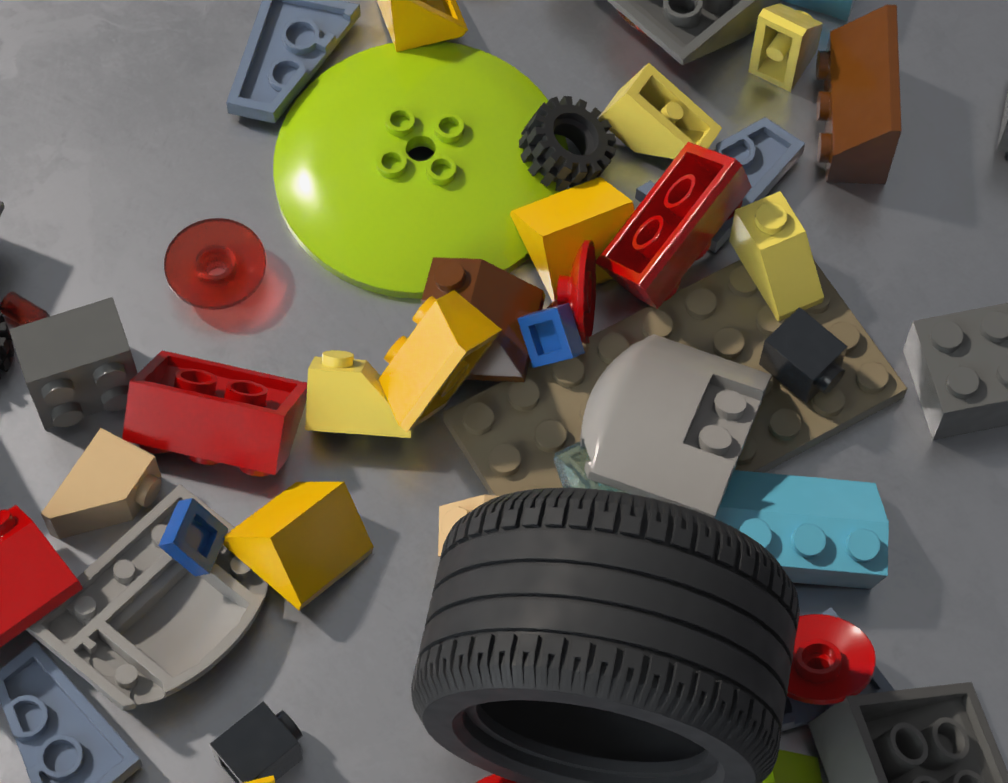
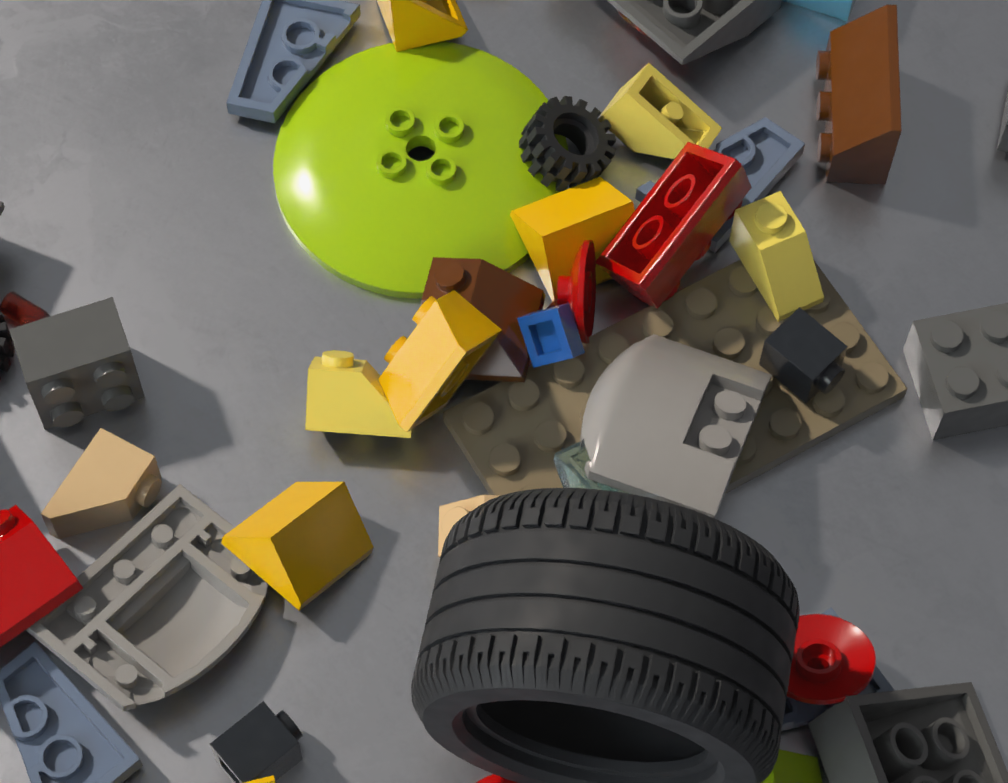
(193, 537): plate -> none
(210, 246): clear red dish -> none
(214, 413): red slope -> none
(783, 45): light yellow slope -> none
(812, 526): medium azure slope -> none

